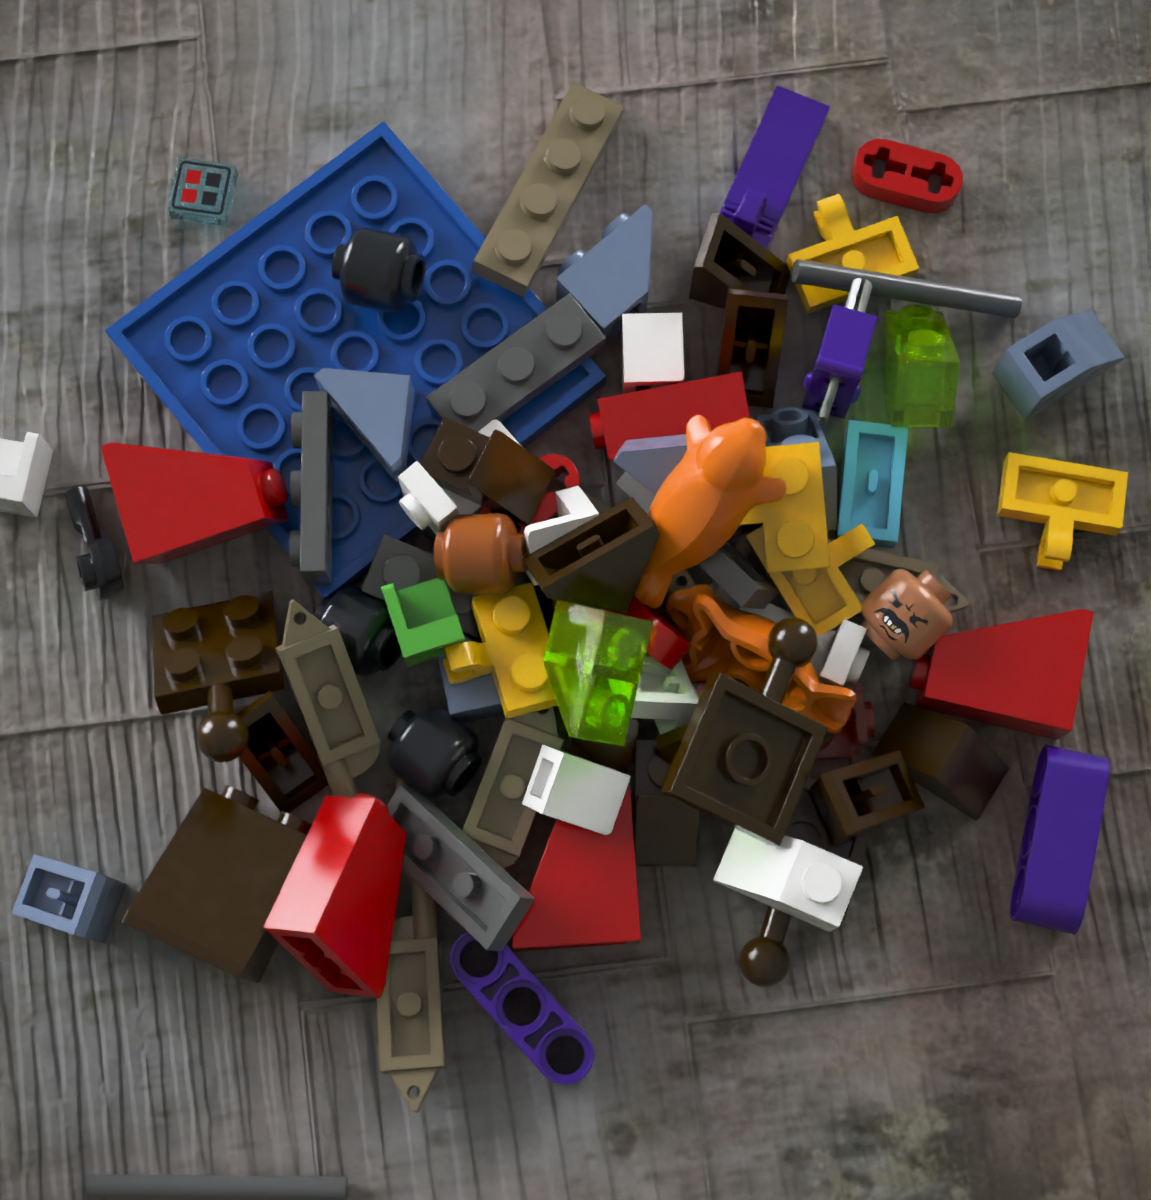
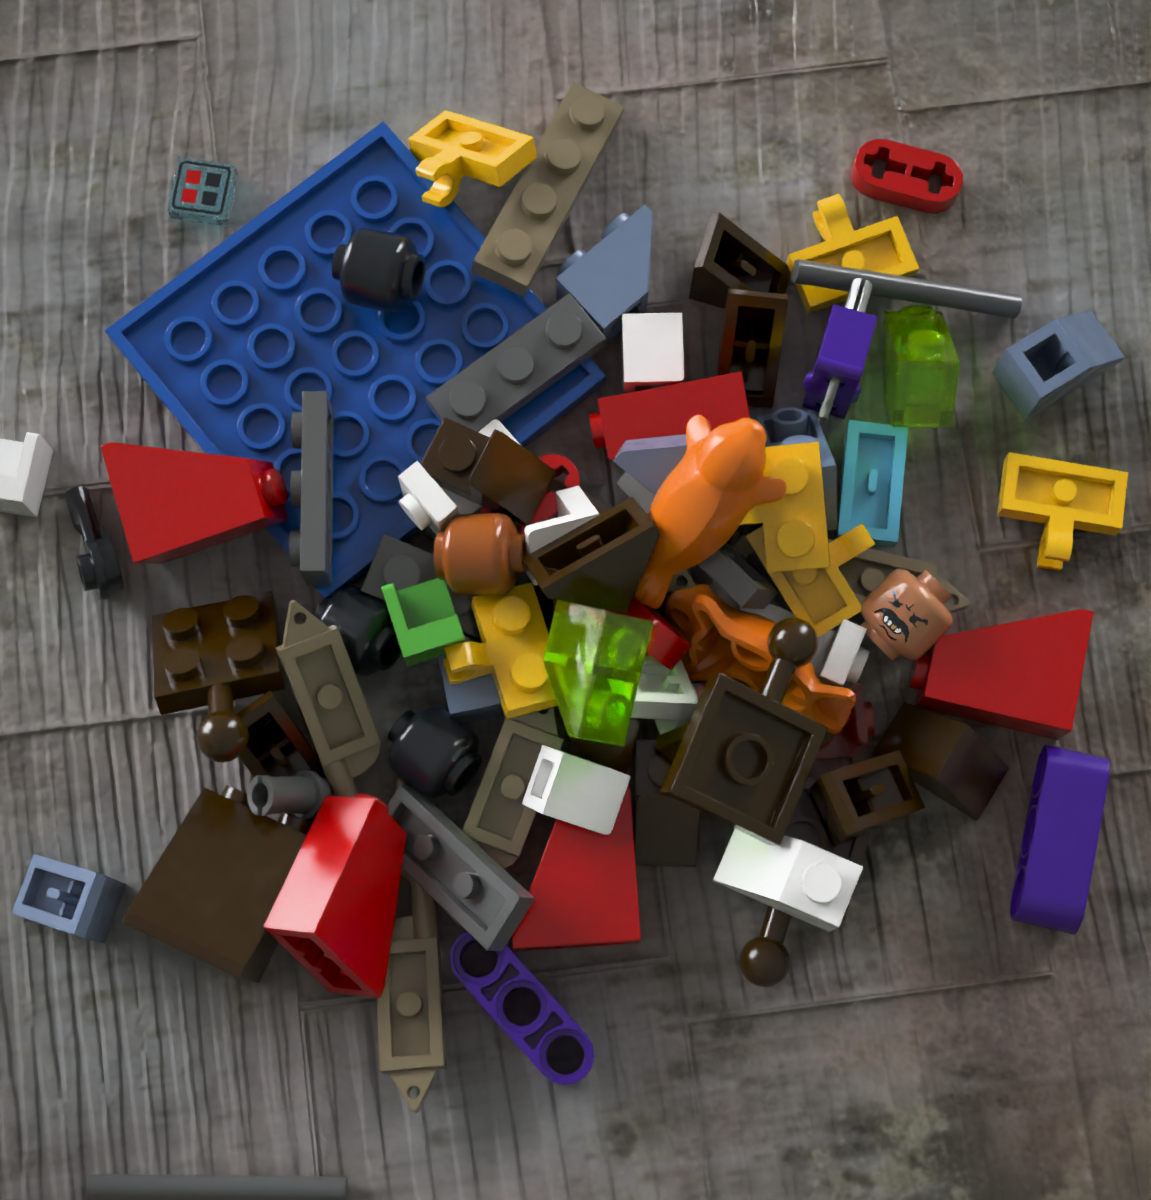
(288, 794): none -> dark grey pin
(375, 410): sand blue slope -> none
(468, 147): none -> yellow plate
(774, 163): dark purple hinge -> none

